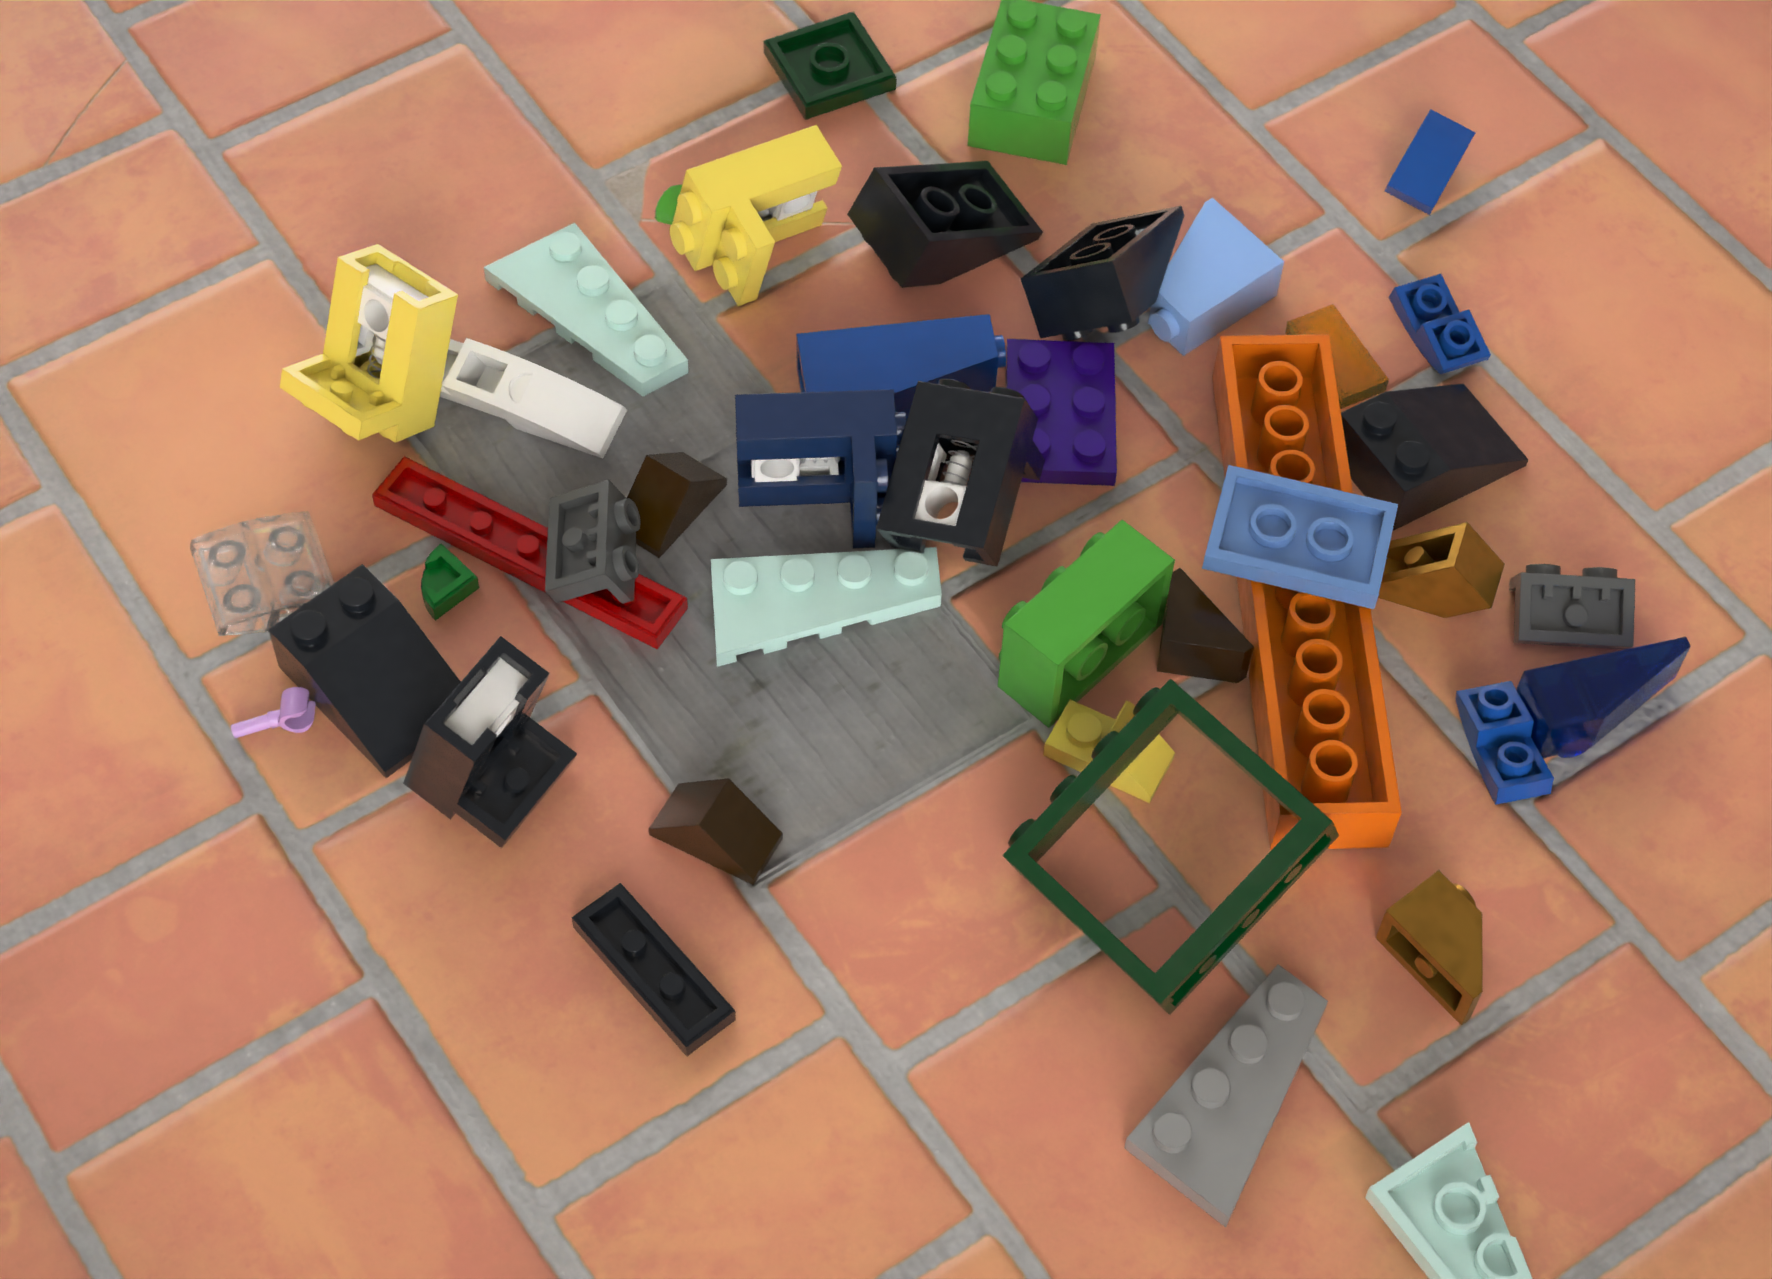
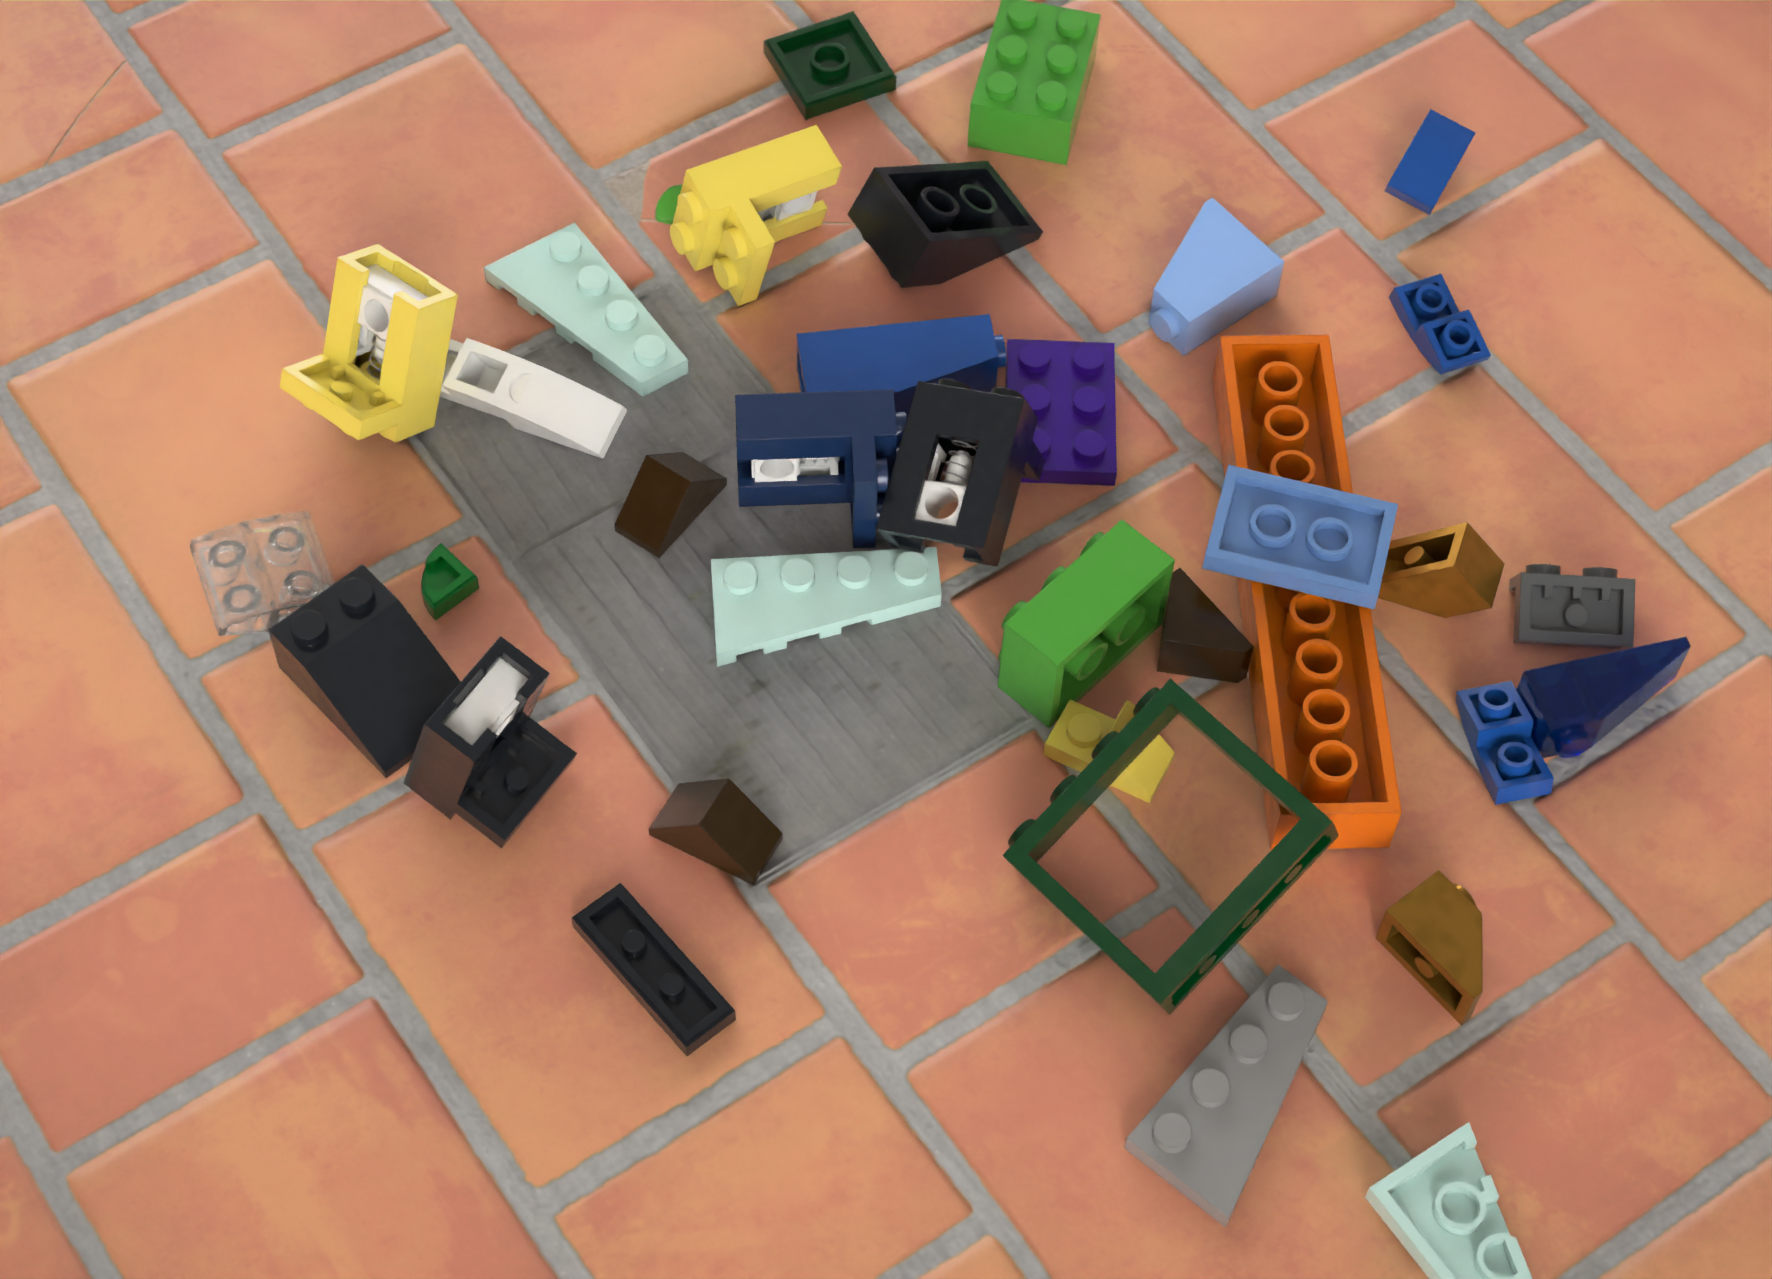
(294, 715): lavender hand -> none
(516, 547): red tile -> none
(592, 543): dark grey bracket -> none
(1103, 275): black slope -> none
(1355, 369): clear yellow tile -> none
(1425, 448): black slope -> none

